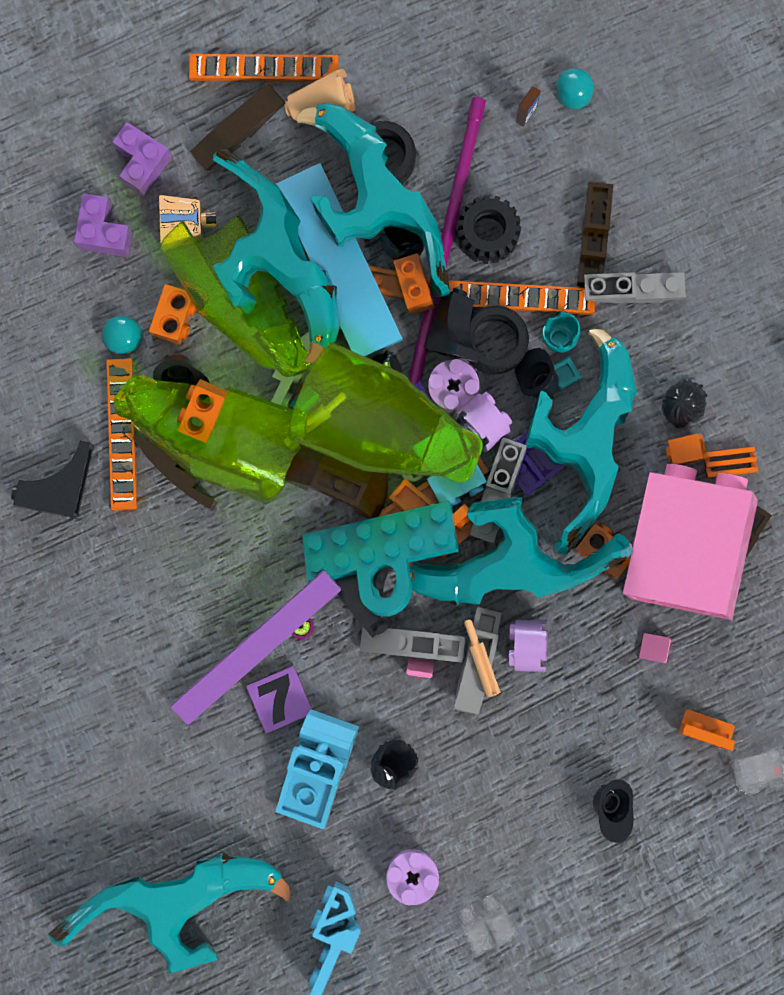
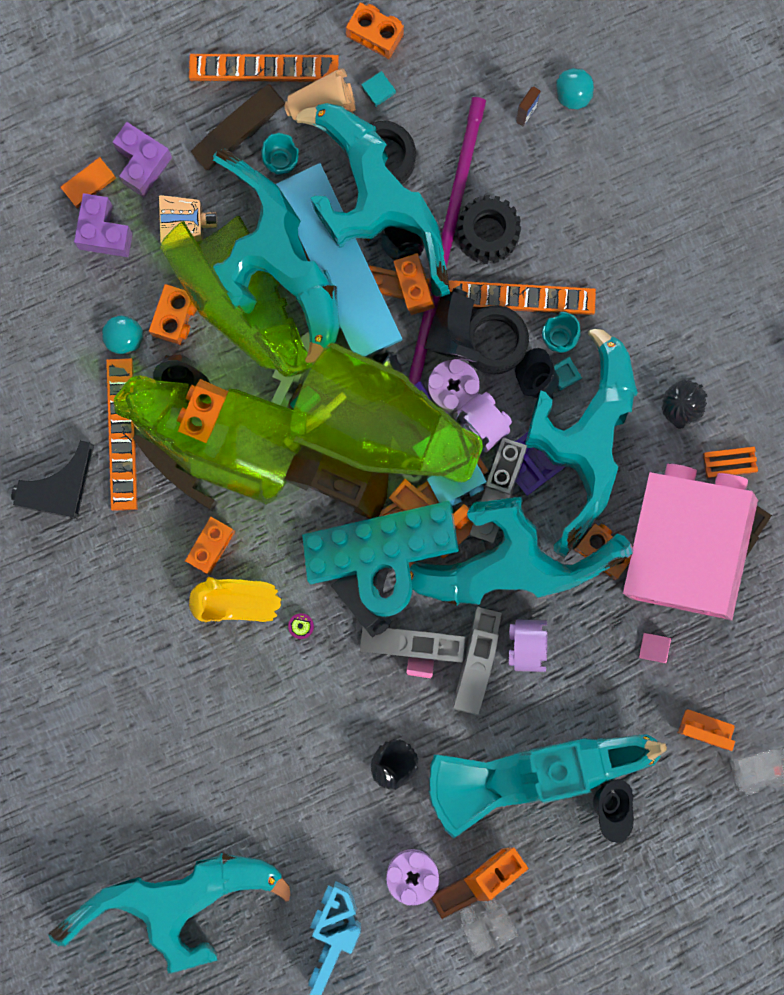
(88, 181): none -> orange tile
(210, 545): none -> orange brick
(234, 600): none -> yellow hair
(255, 647): medium lavender tile -> none
(279, 153): none -> teal hair
(279, 699): medium lavender tile -> none
(316, 768): medium azure piece -> none
(371, 35): none -> orange brick
(378, 89): none -> teal tile
(453, 897): none -> reddish brown tile
(469, 789): none -> teal animal
(482, 662): light nougat axle -> none
(496, 874): none -> orange brick
(595, 230): dark brown slope -> none
(634, 288): light grey slope -> none
(687, 450): orange brick -> none

